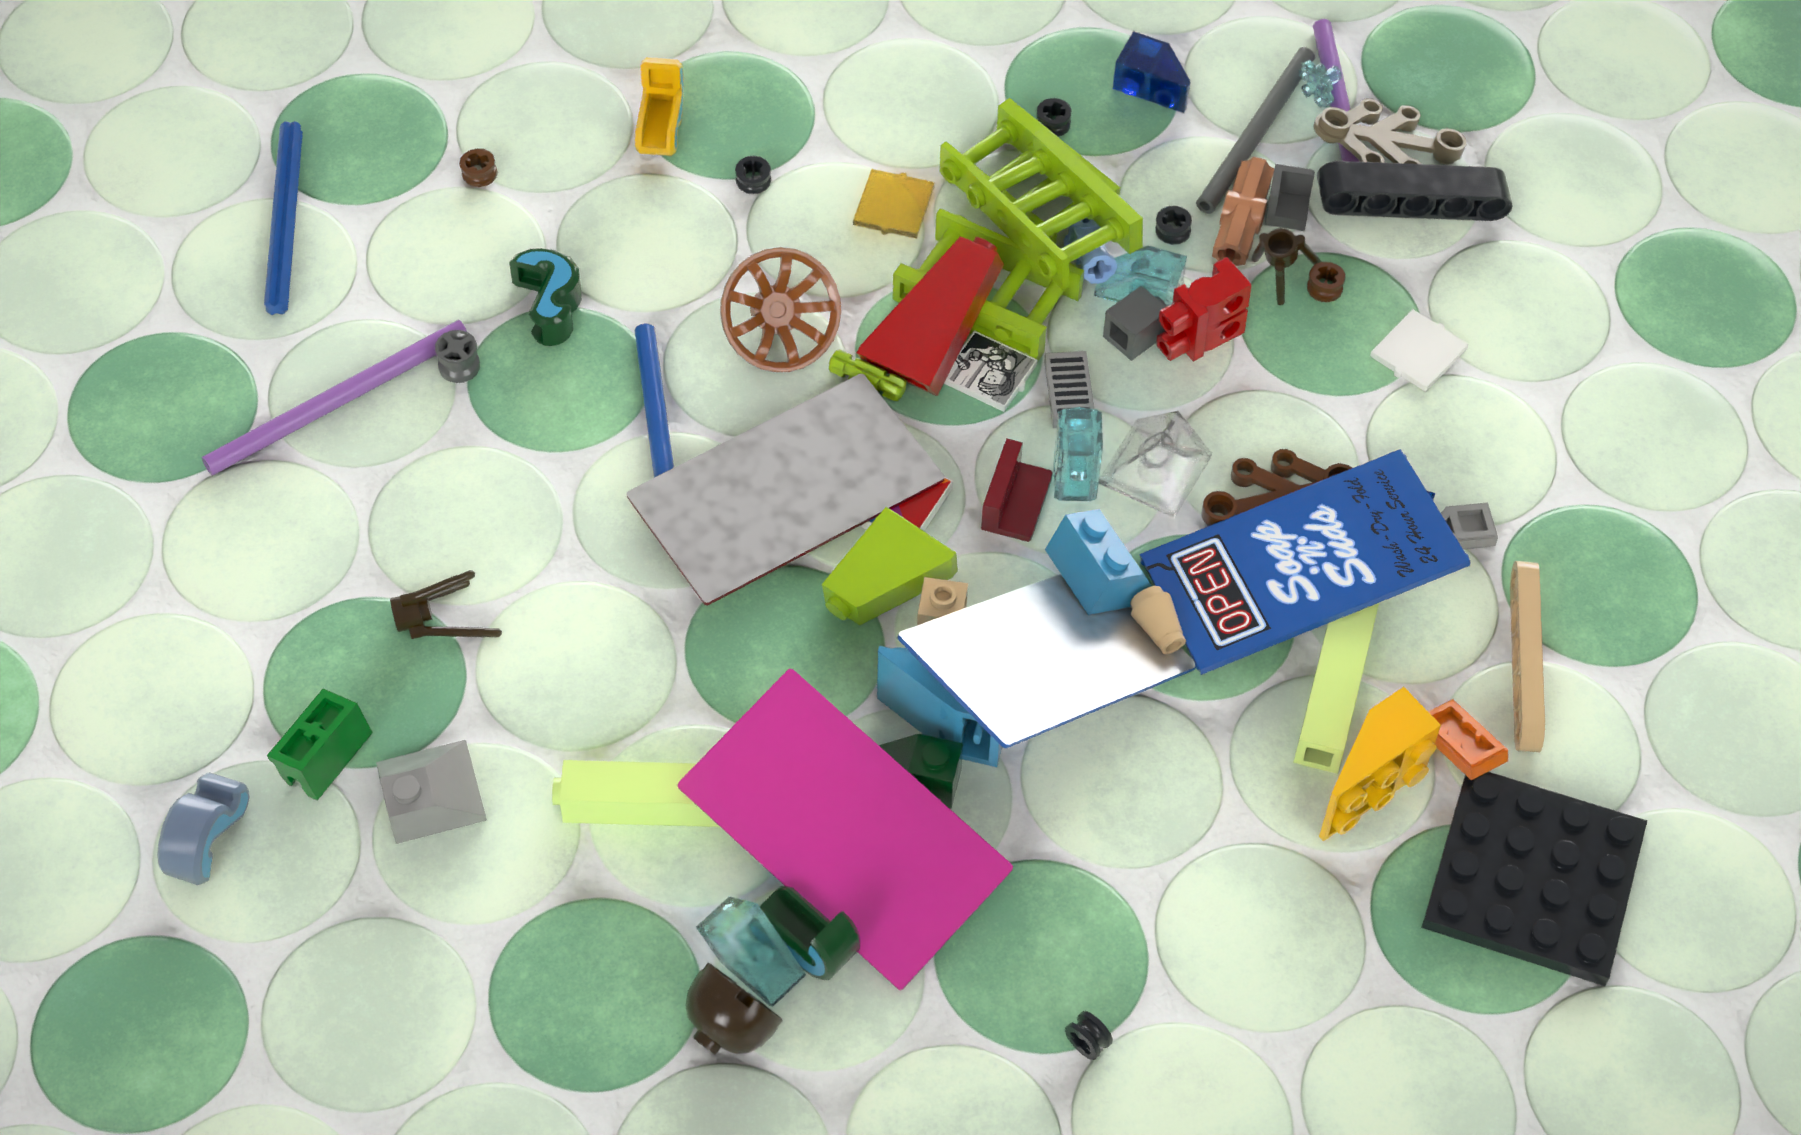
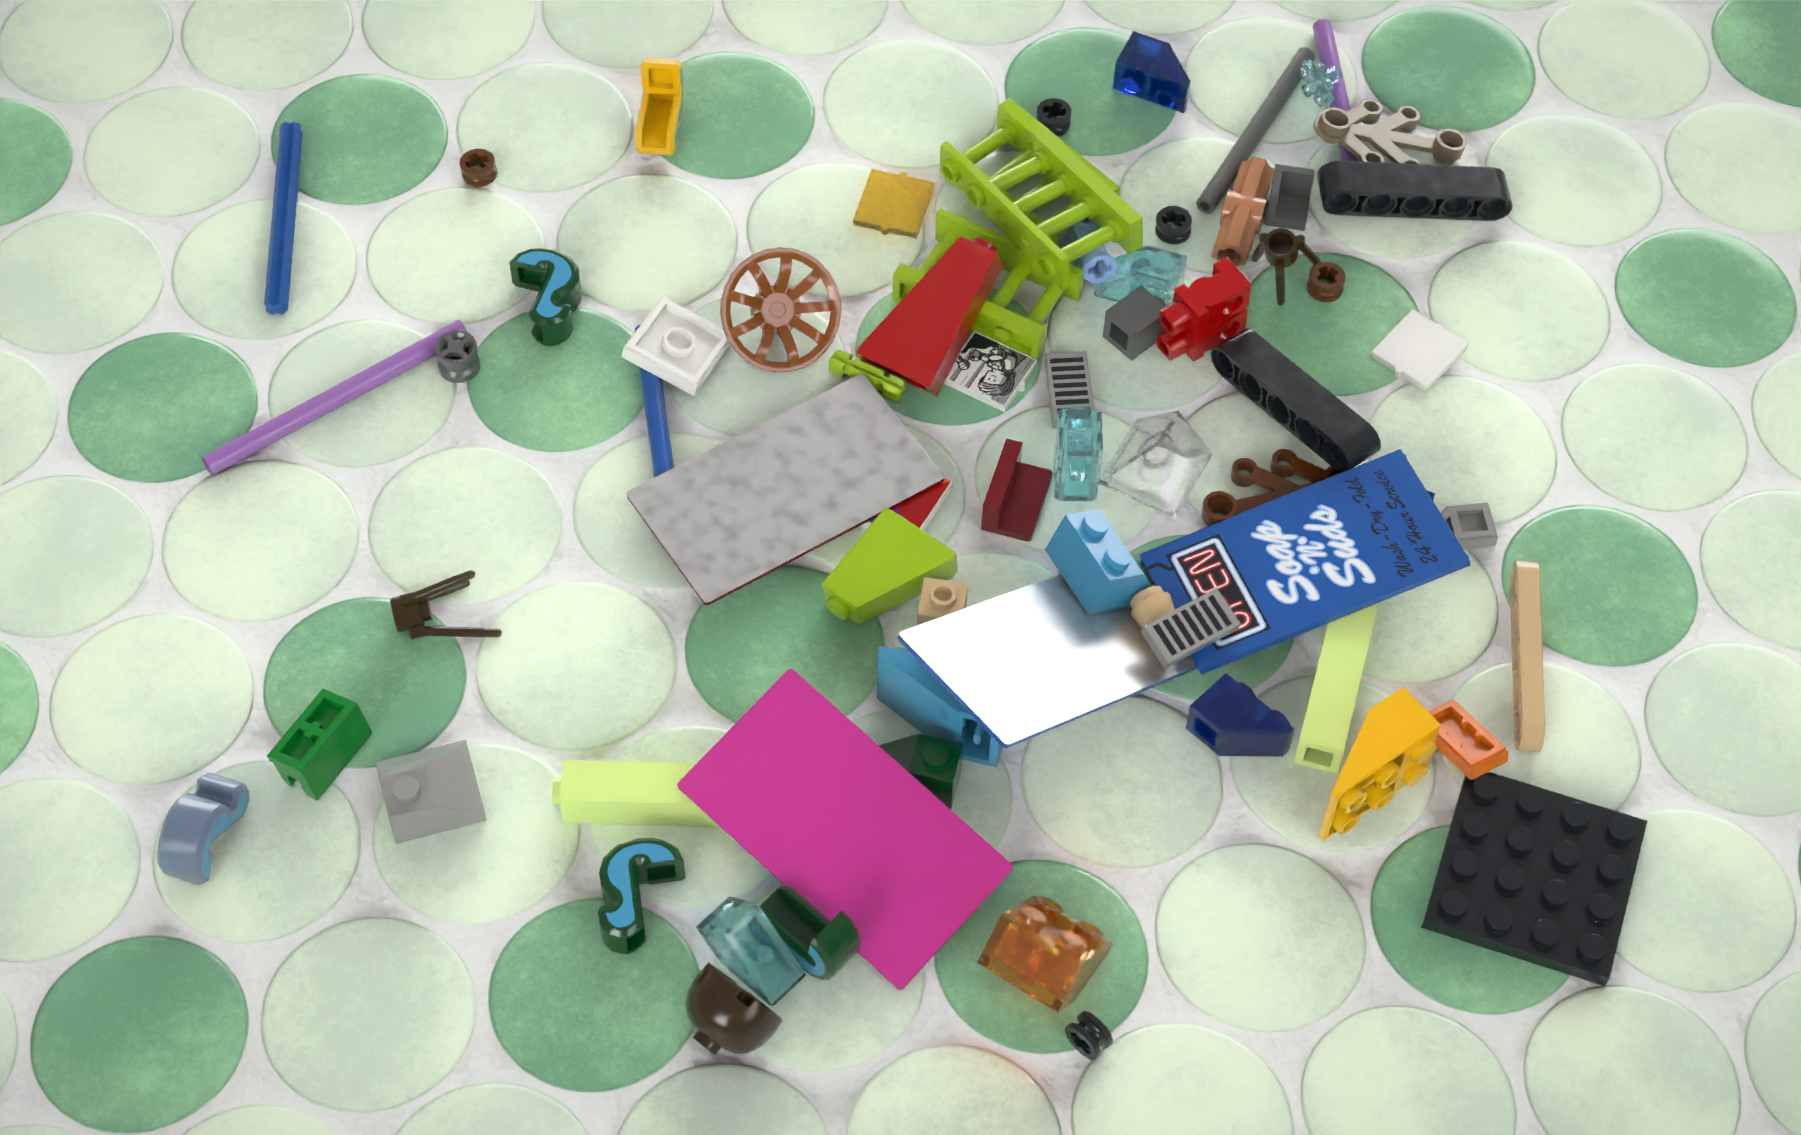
(620, 874): none -> dark green animal
(677, 346): none -> white tile
(753, 164): black bush -> none
(1044, 951): none -> clear orange slope
(1190, 628): none -> light grey tile
(1237, 722): none -> clear blue slope
(1295, 400): none -> black beam

